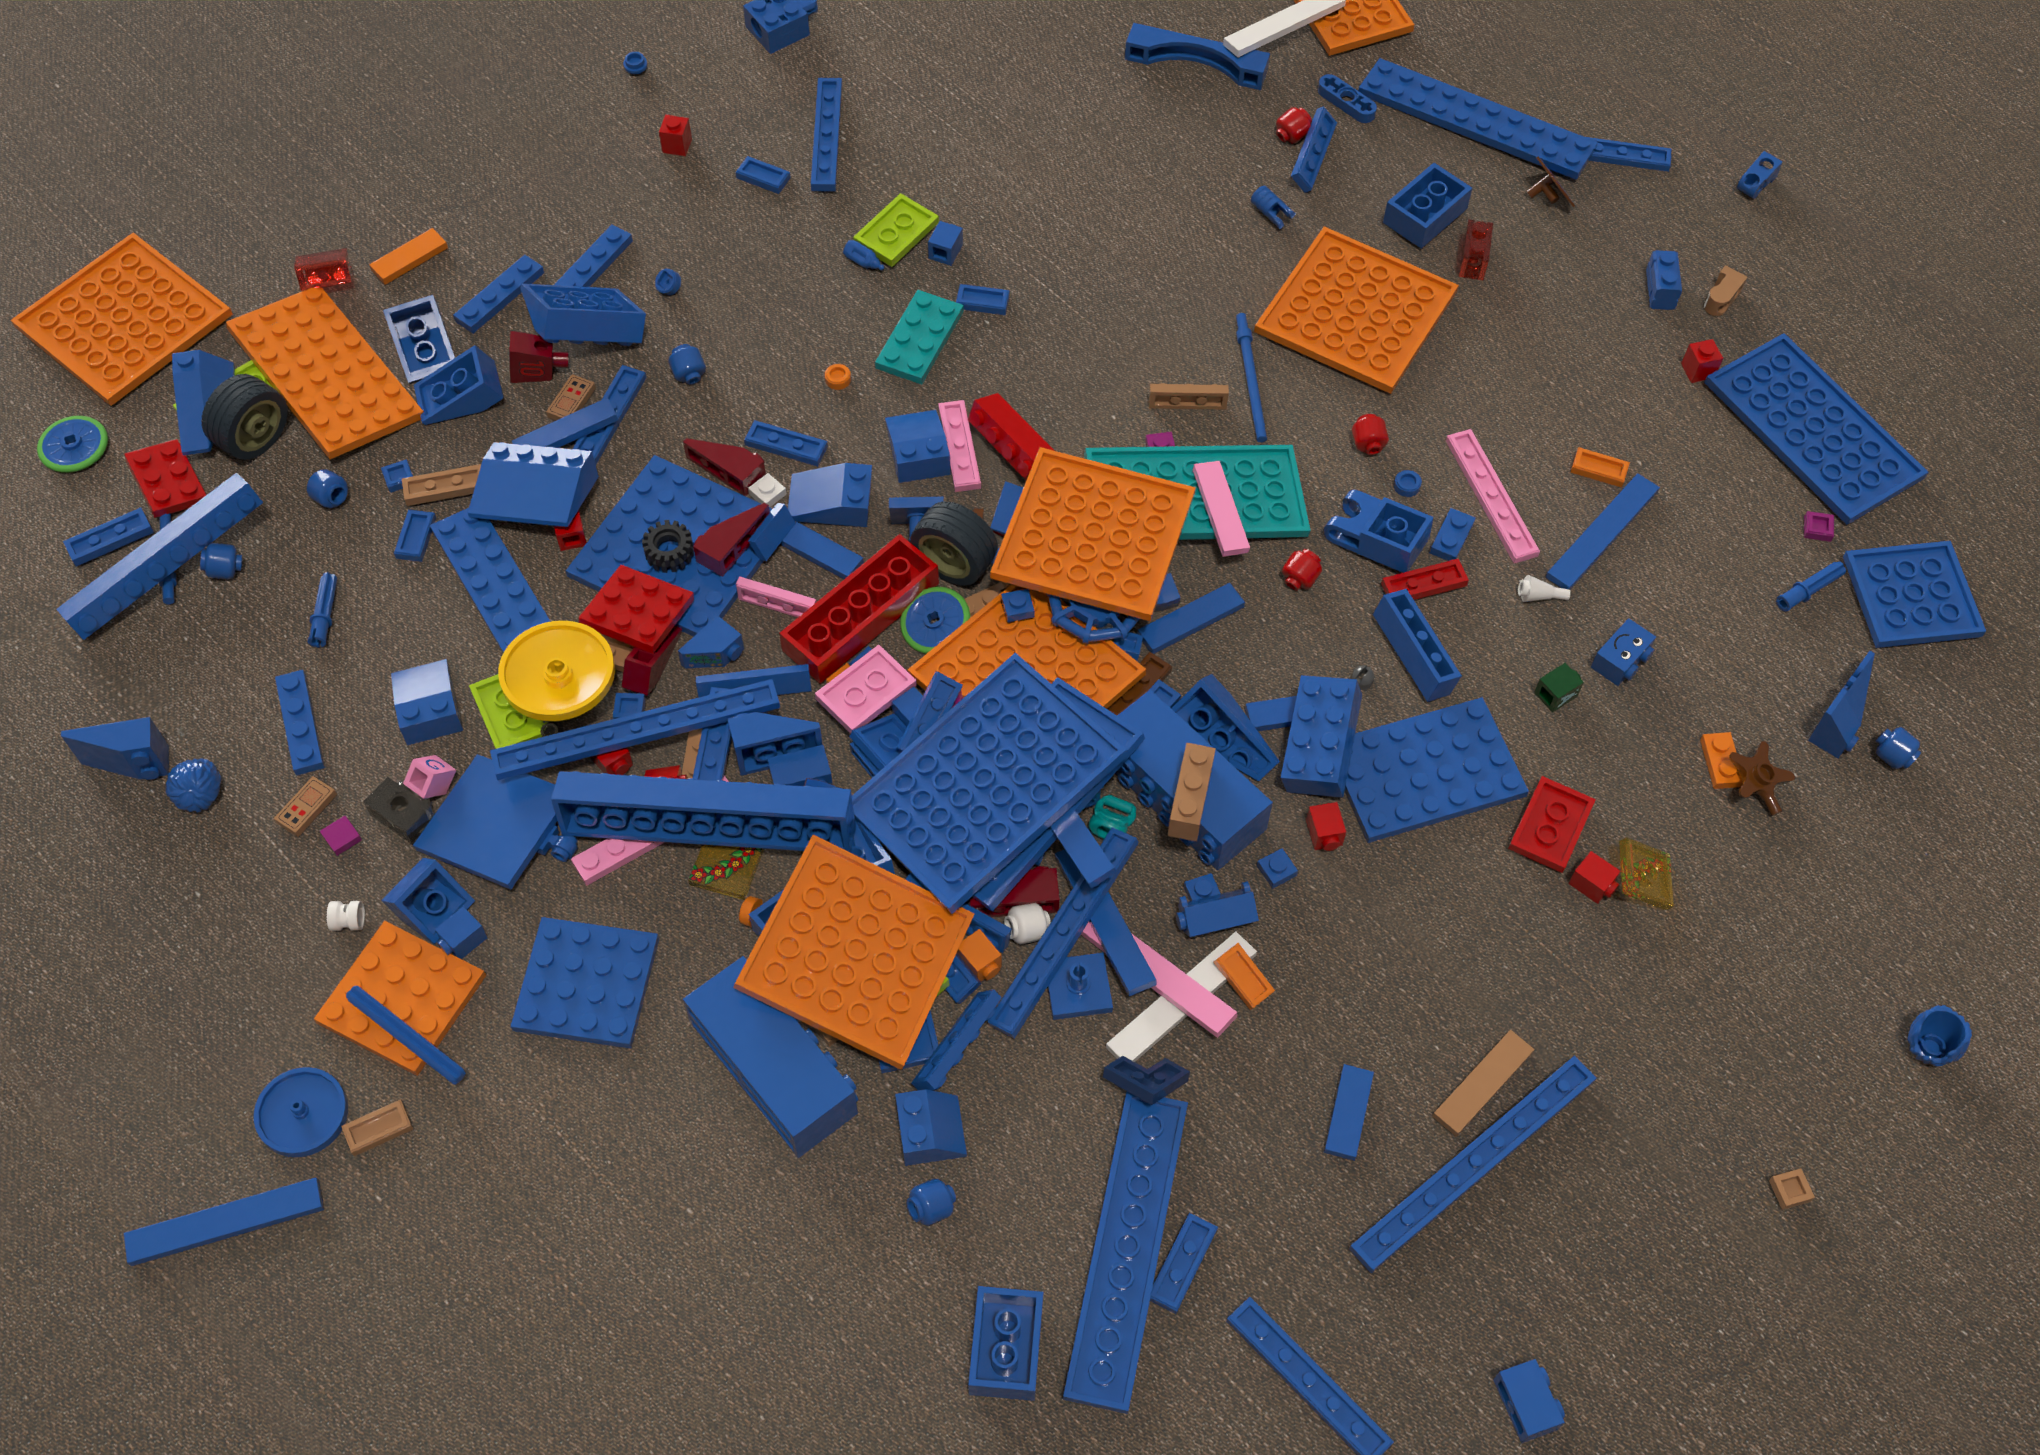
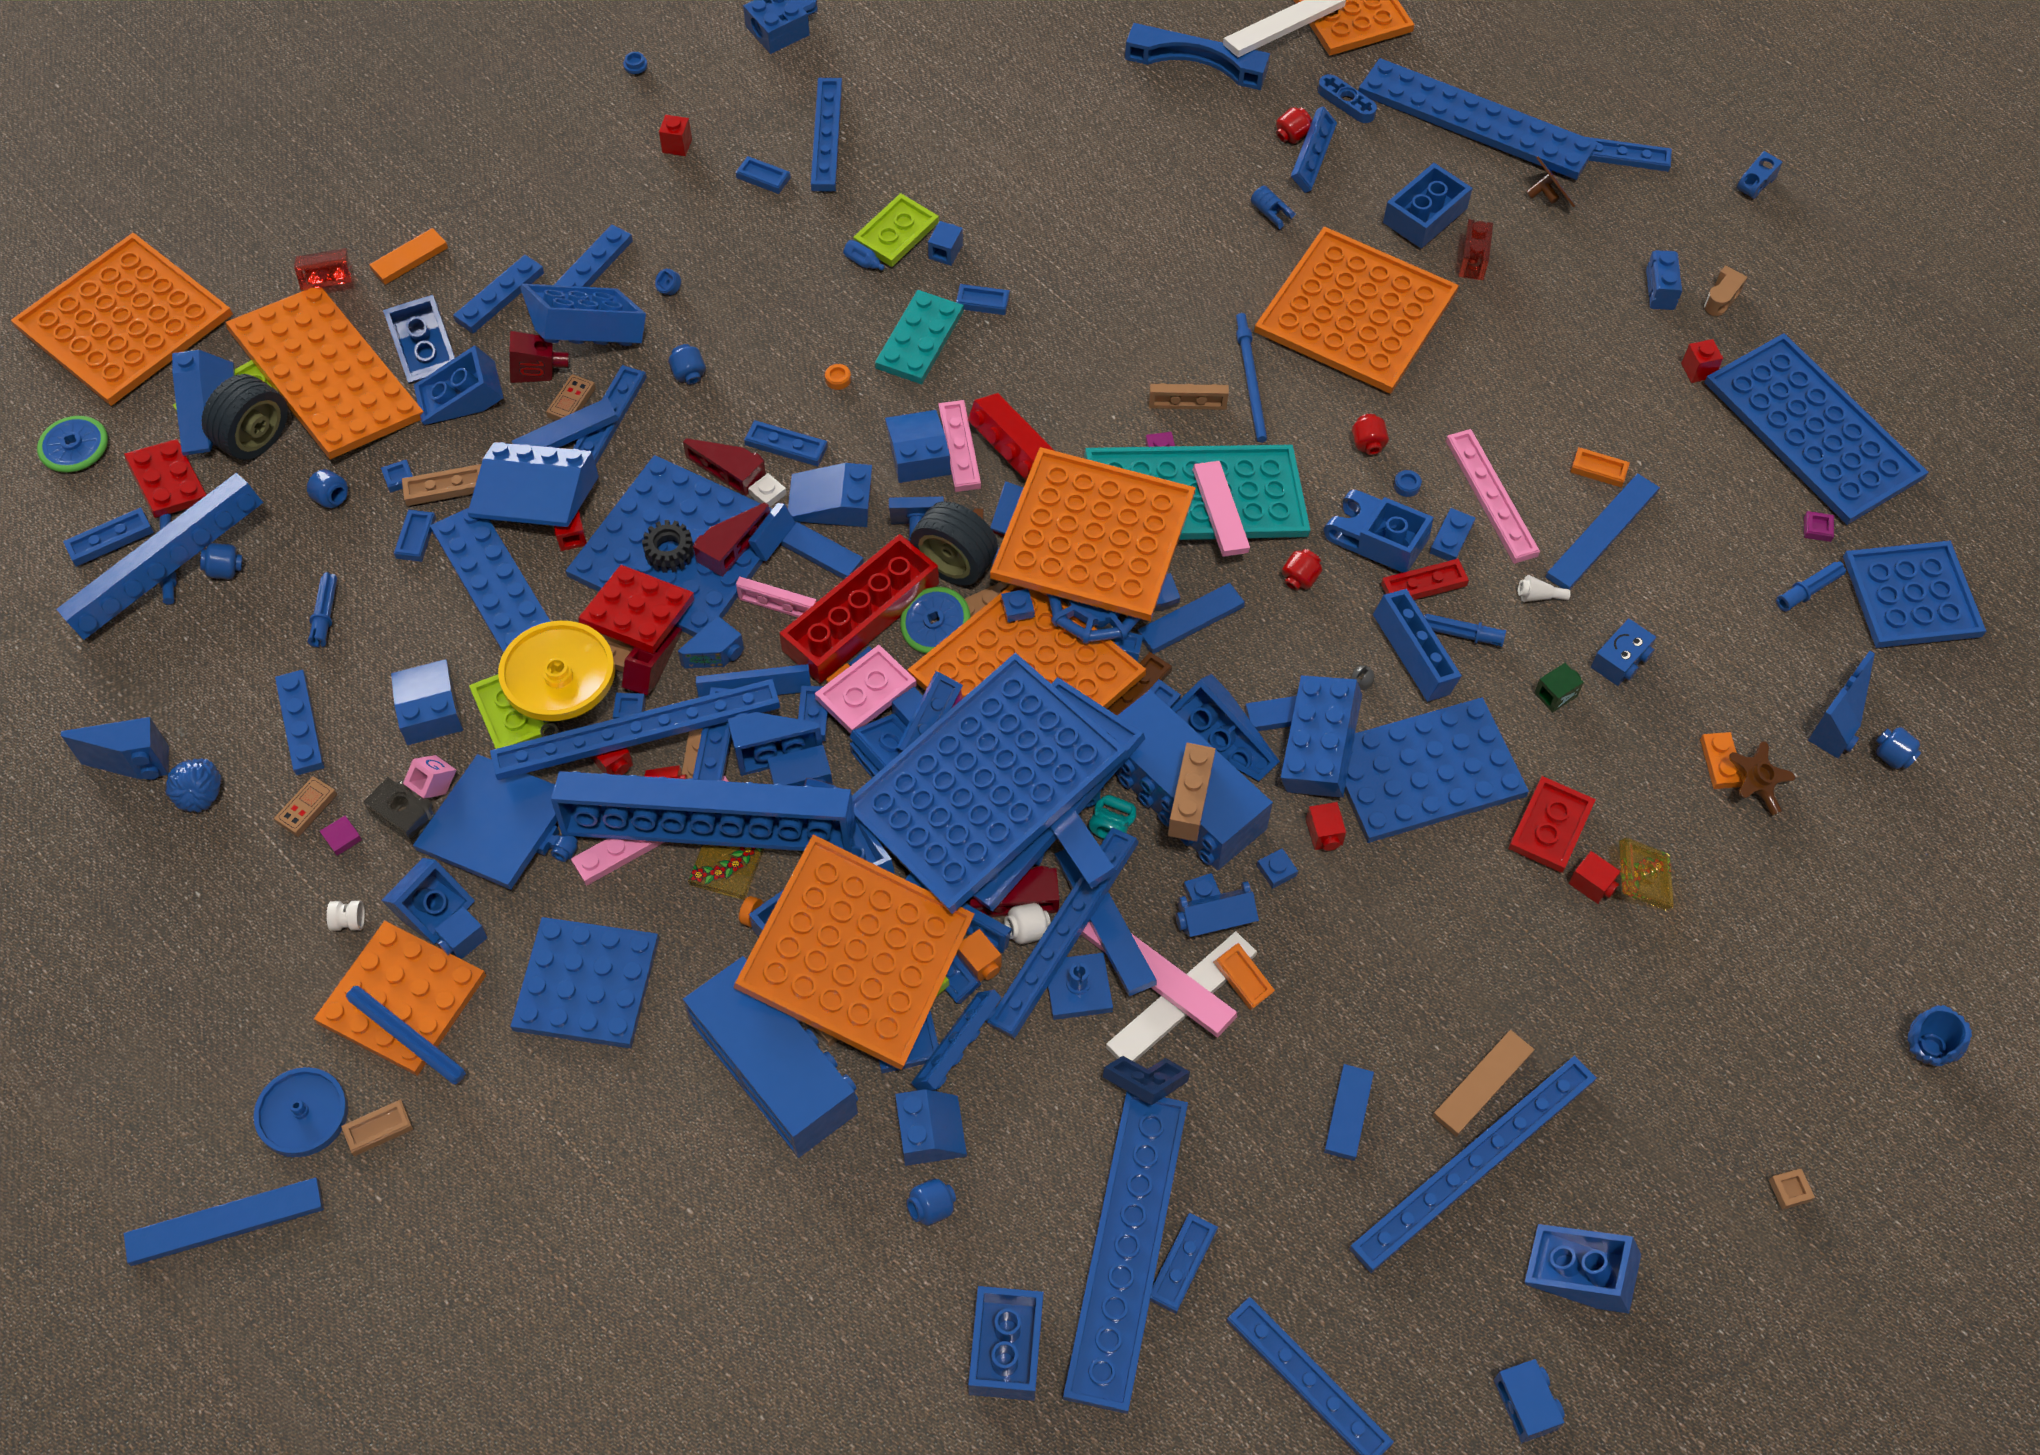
(812, 710): none -> blue plate
(1466, 630): none -> blue axle
(1585, 1266): none -> blue slope

